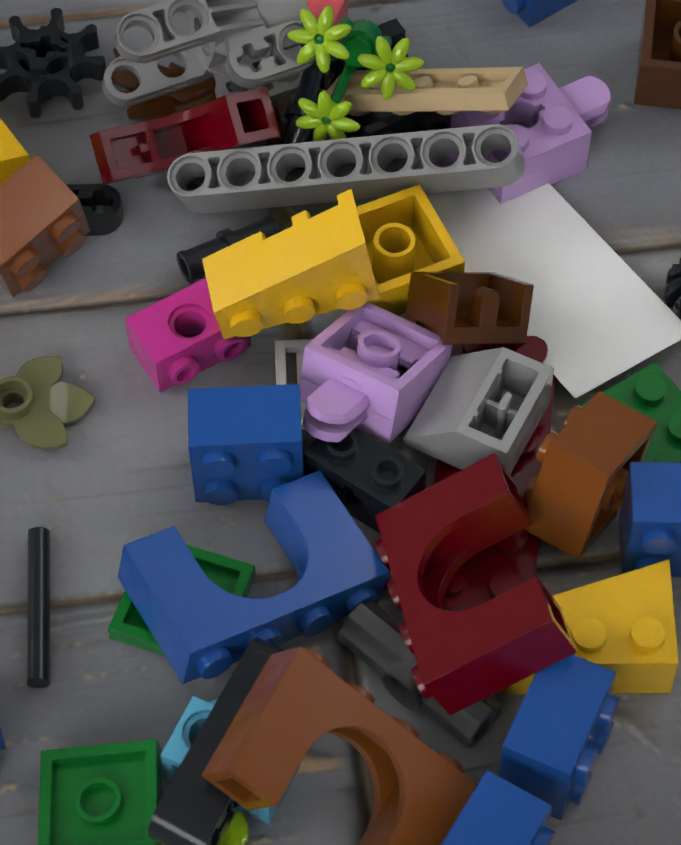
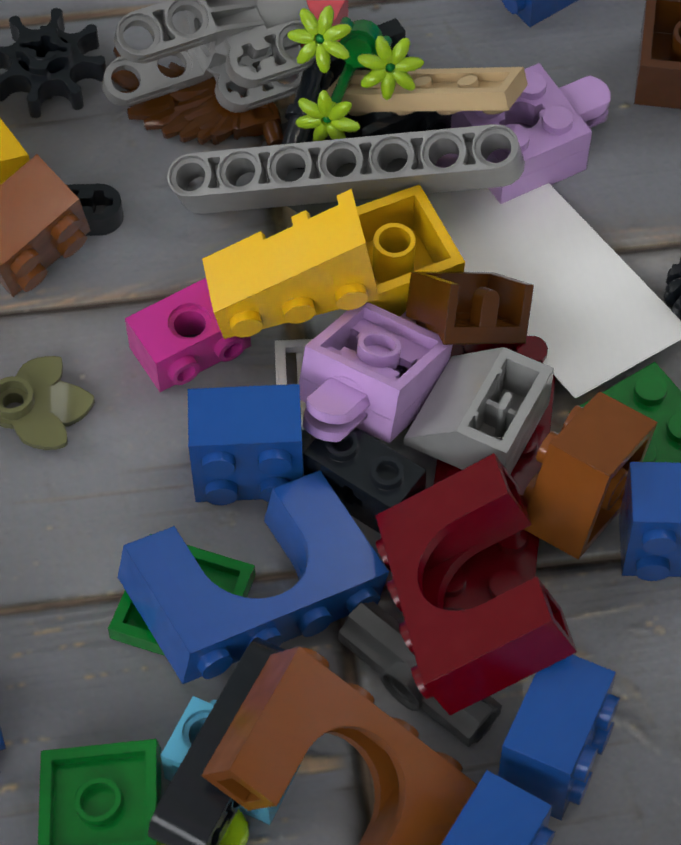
(38, 608): black bar -> none
(153, 145): dark red arch -> none
(191, 261): black pin -> none
(625, 628): yellow wedge -> none

